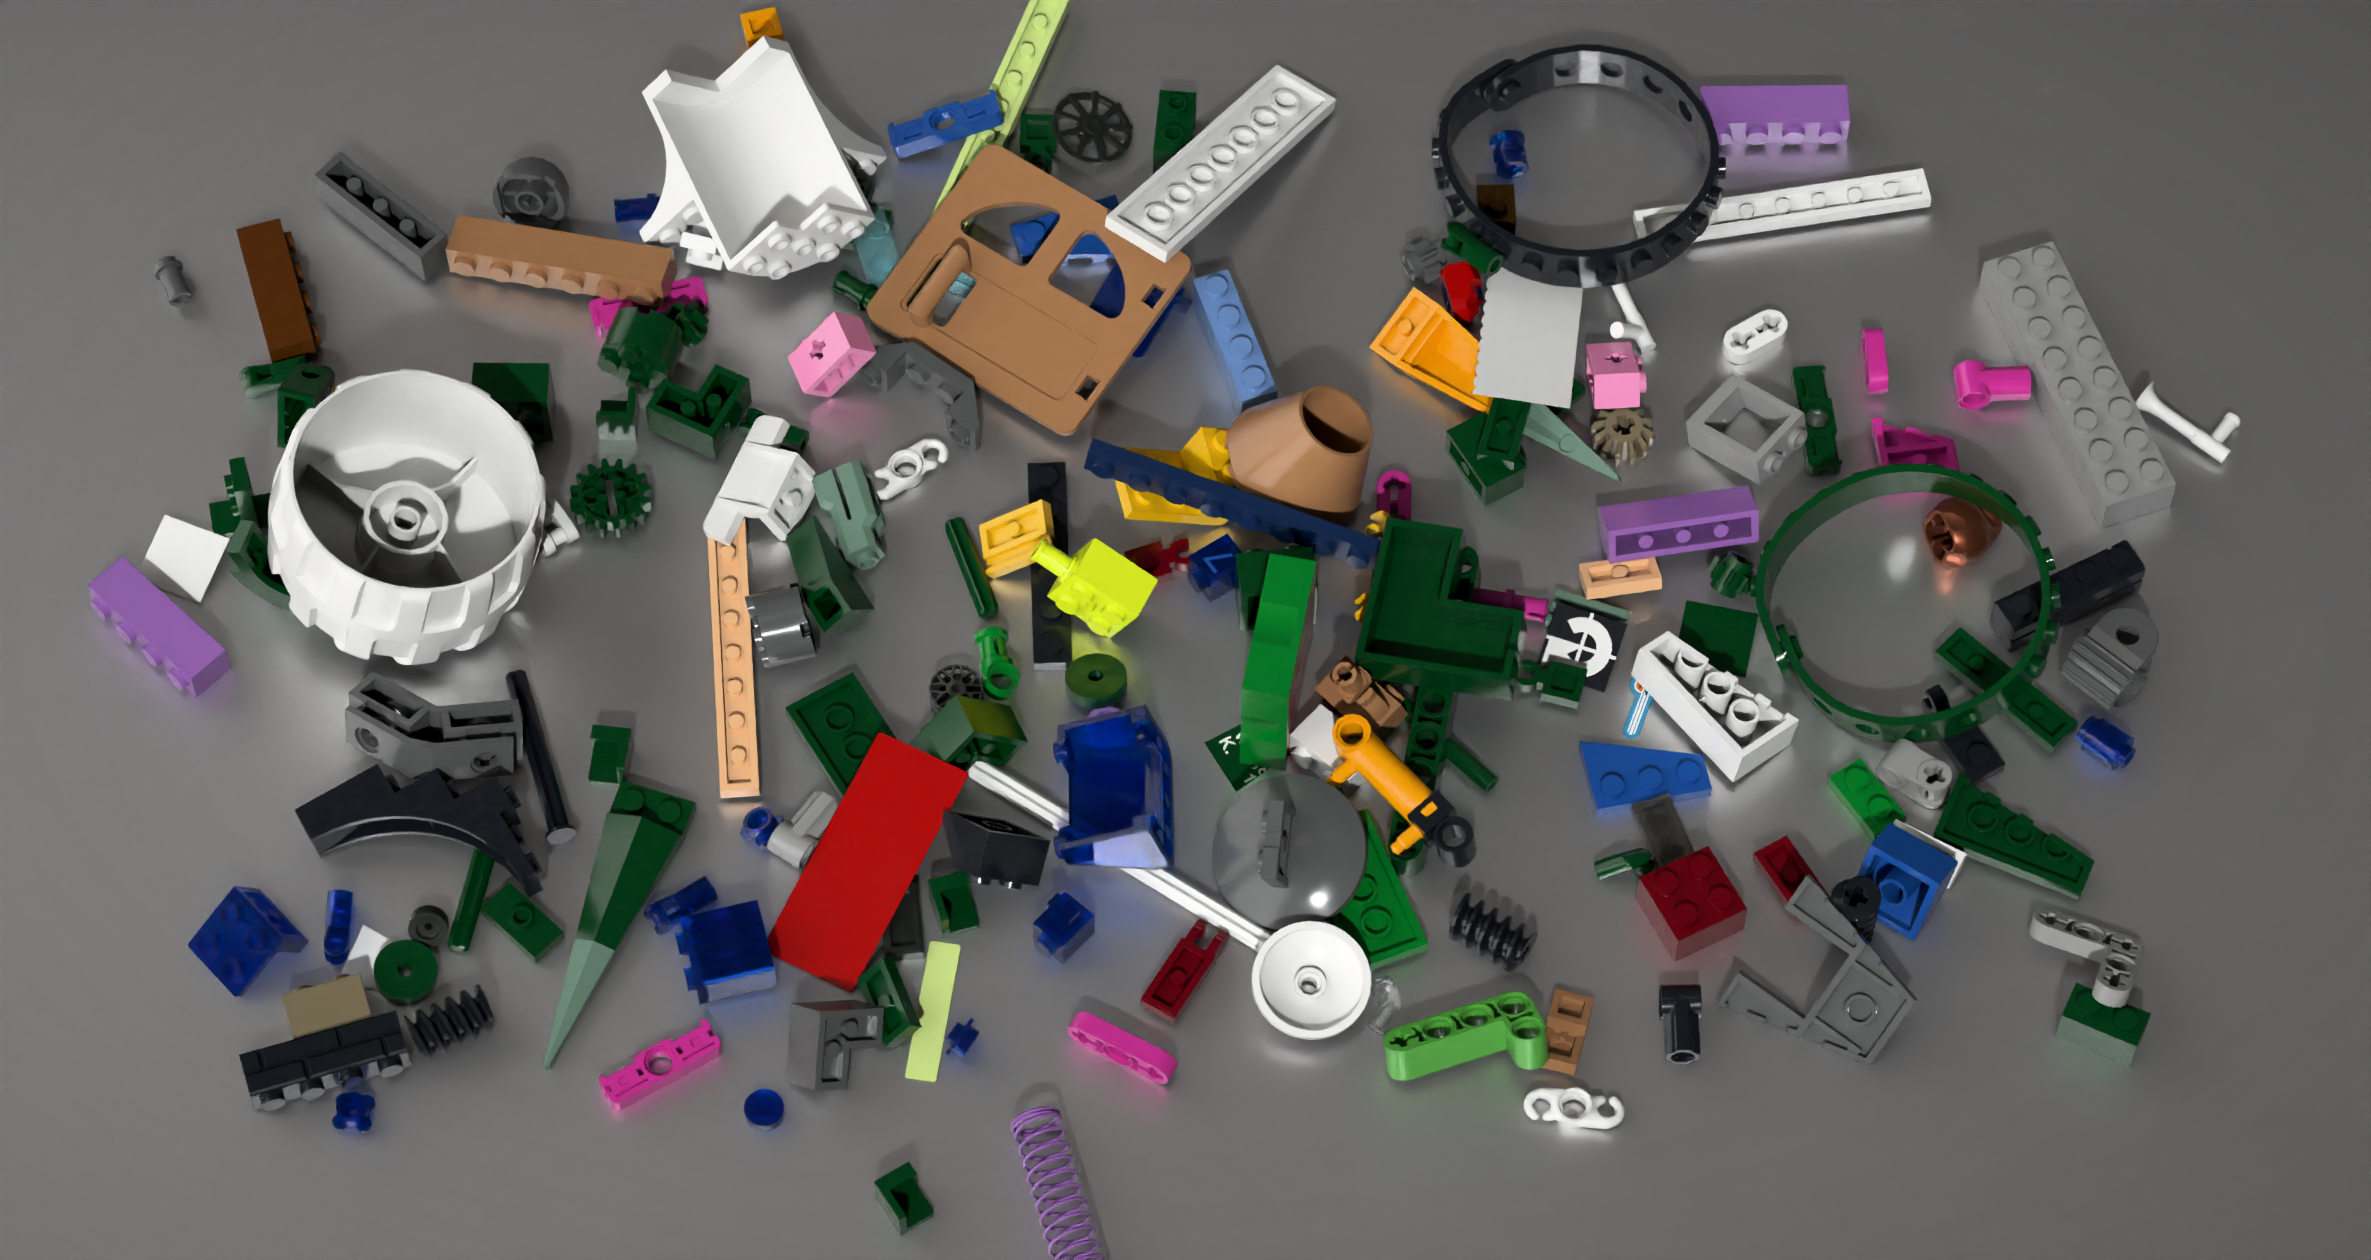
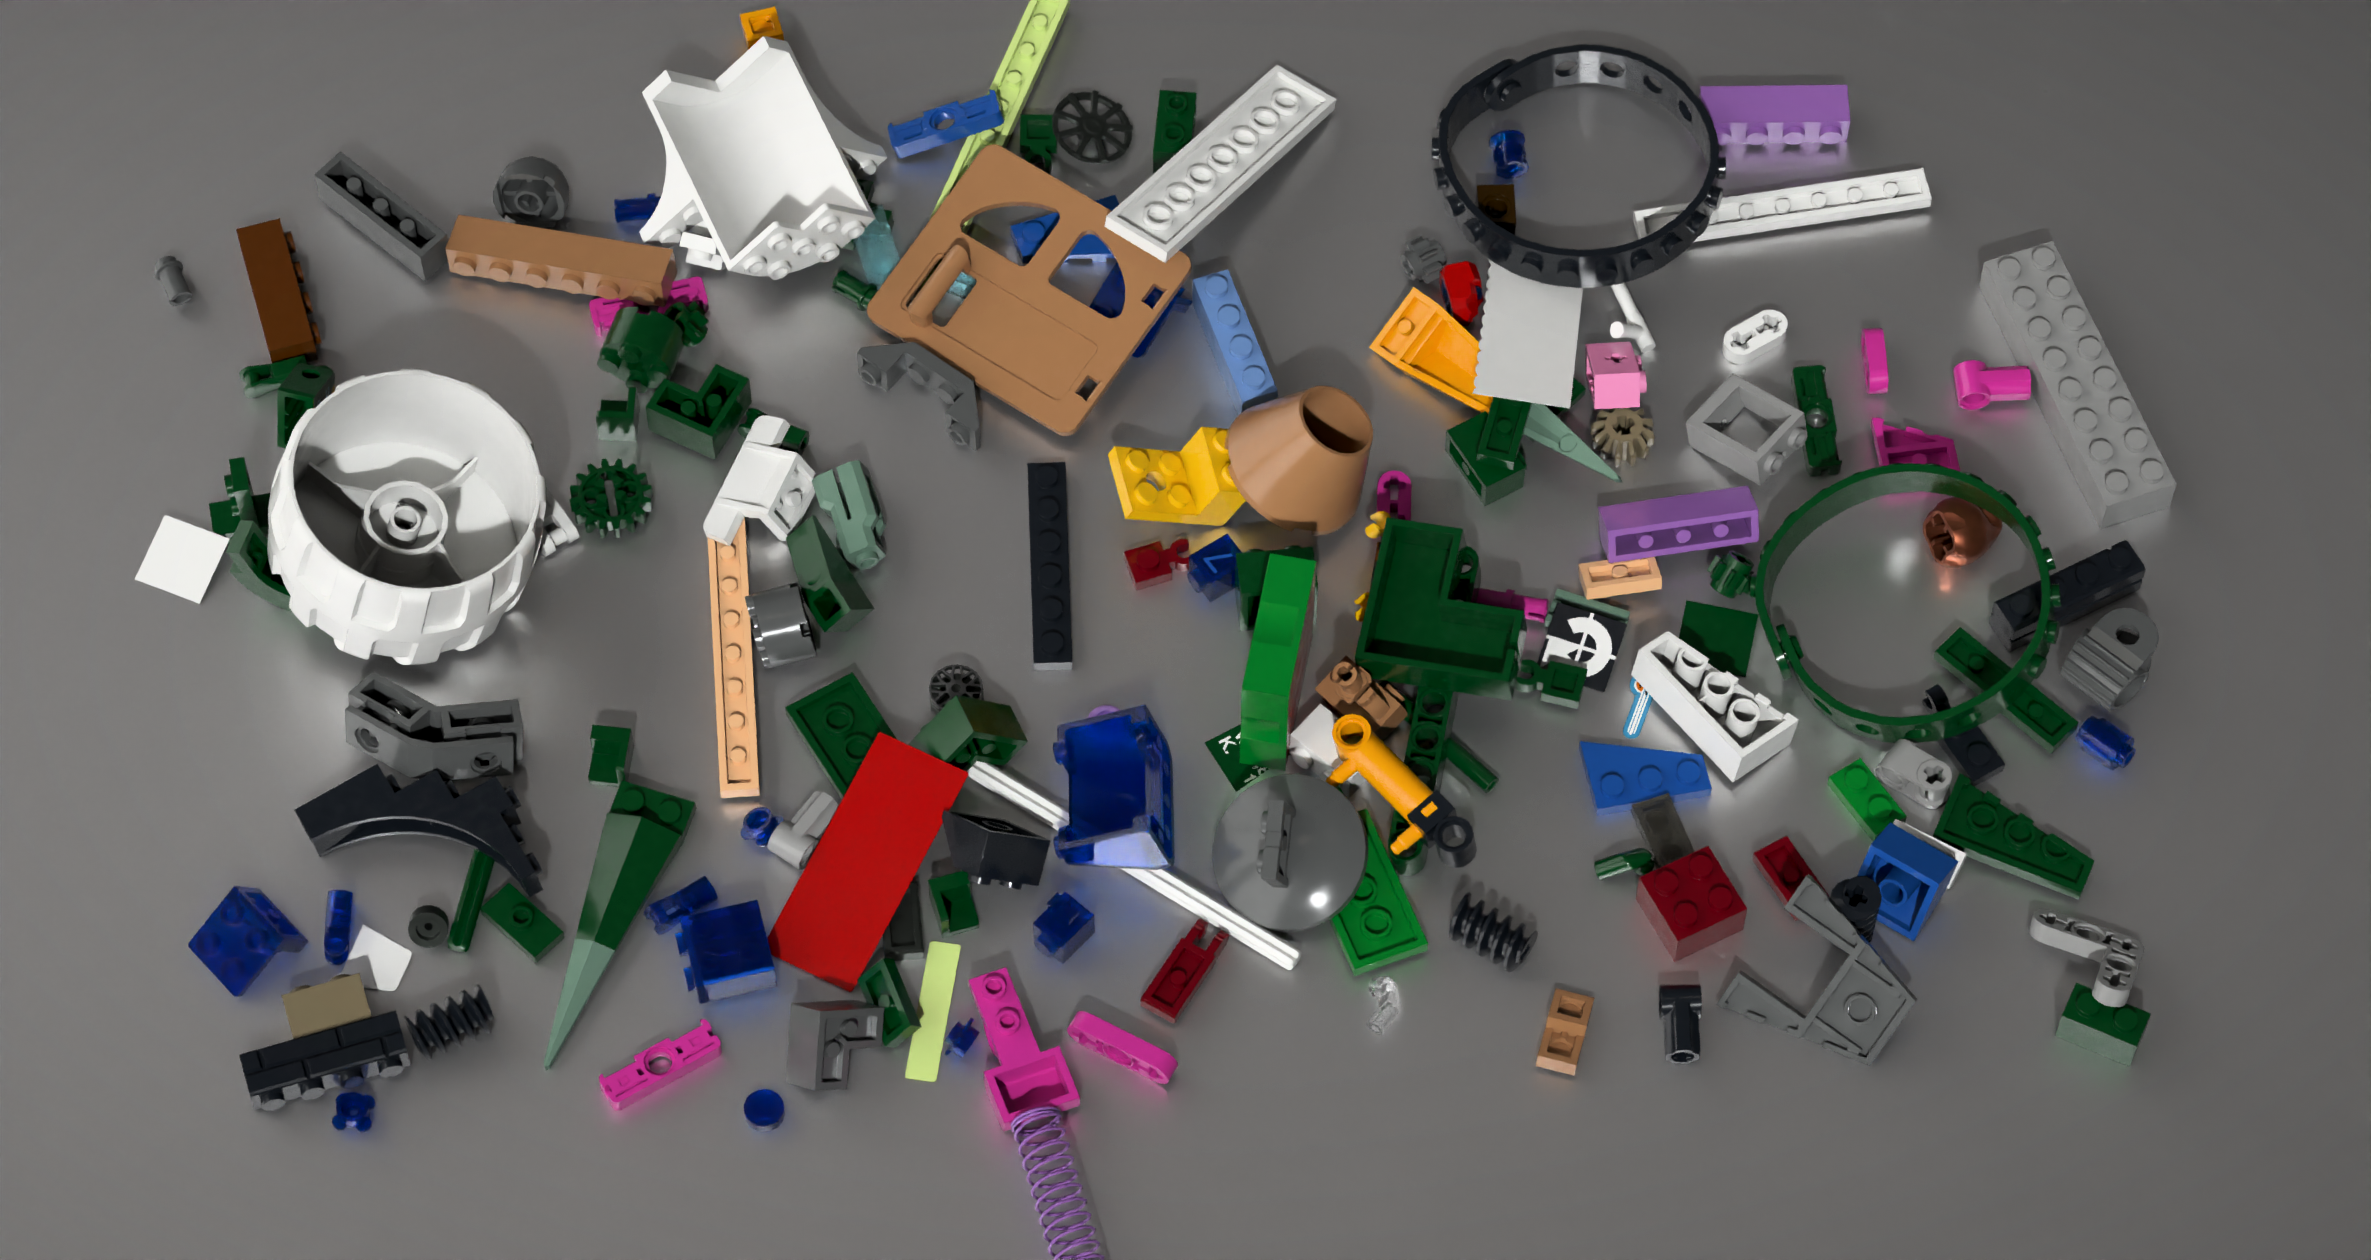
(158, 627): medium lavender brick -> none
(405, 988): dark green piece -> none
(523, 392): dark green brick -> none
(539, 759): black axle -> none
(832, 354): bright pink brick -> none
(902, 1198): dark green panel -> none
(914, 455): white piece -> none
(971, 567): dark green axle -> none
(996, 662): green connector -> none
(1013, 537): yellow plate -> none
(1025, 1074): none -> dark pink plate
(1096, 585): neon yellow brick -> none
(1096, 681): dark green piece -> none
(1232, 504): dark blue plate -> none
(1318, 955): white dish -> none
(1468, 1034): bright green beam -> none
(1470, 248): dark green bar -> none
(1589, 1119): white piece -> none
(2210, 444): white piece -> none

